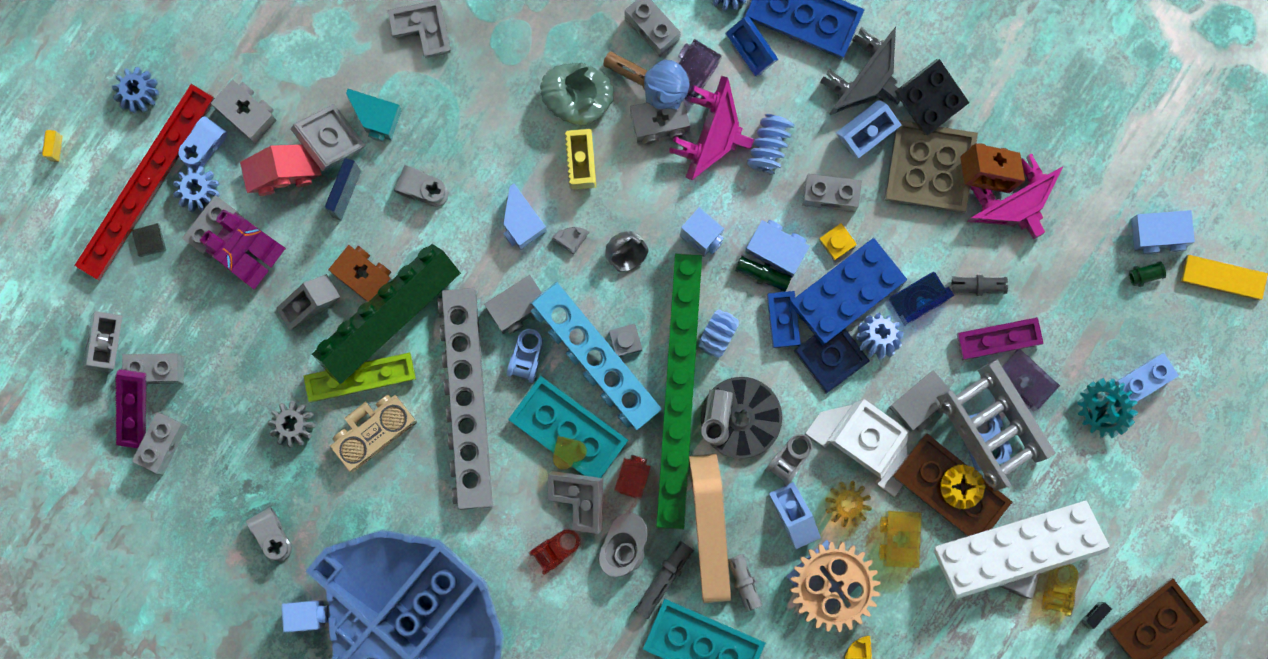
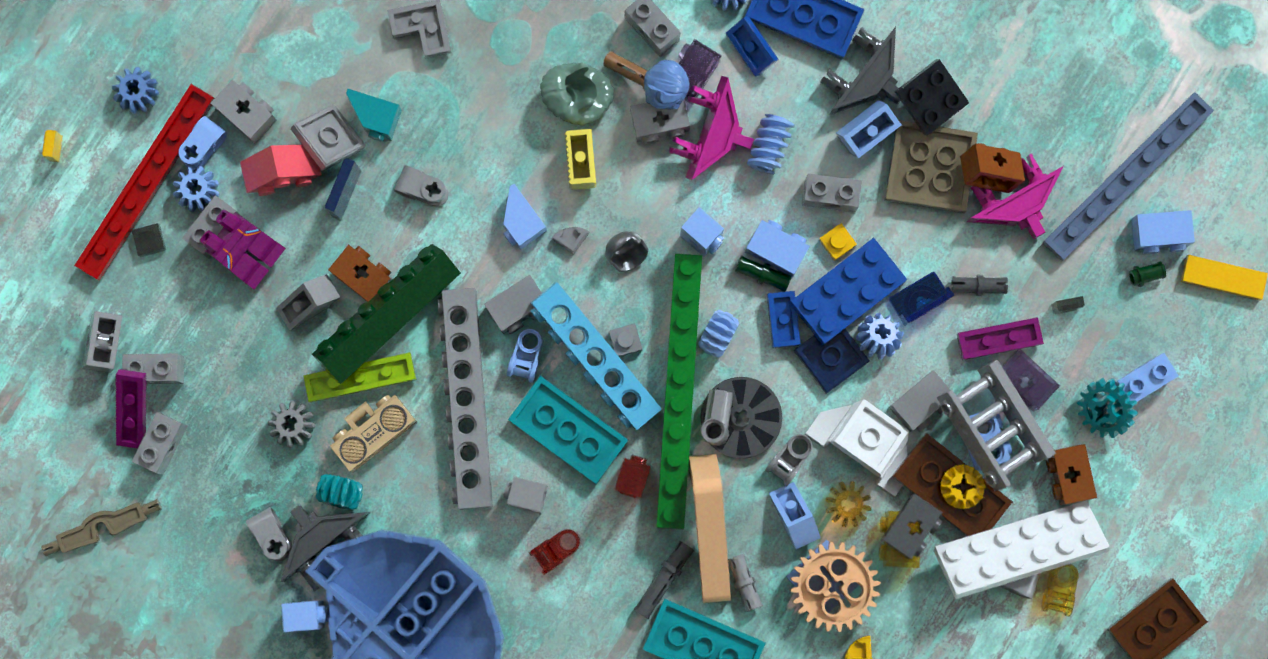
(88, 532): none -> dark tan piece
(314, 536): none -> dark grey connector
(339, 492): none -> teal gear
(526, 494): none -> light grey brick
(567, 452): clear yellow tile -> none
(584, 494): light grey plate -> none
(624, 545): light grey piece -> none
(898, 533): none -> dark grey brick
(1068, 305): none -> clear smoke tile
(1079, 487): none -> dark orange brick
(1096, 615): black tile -> none
(1128, 176): none -> sand blue plate

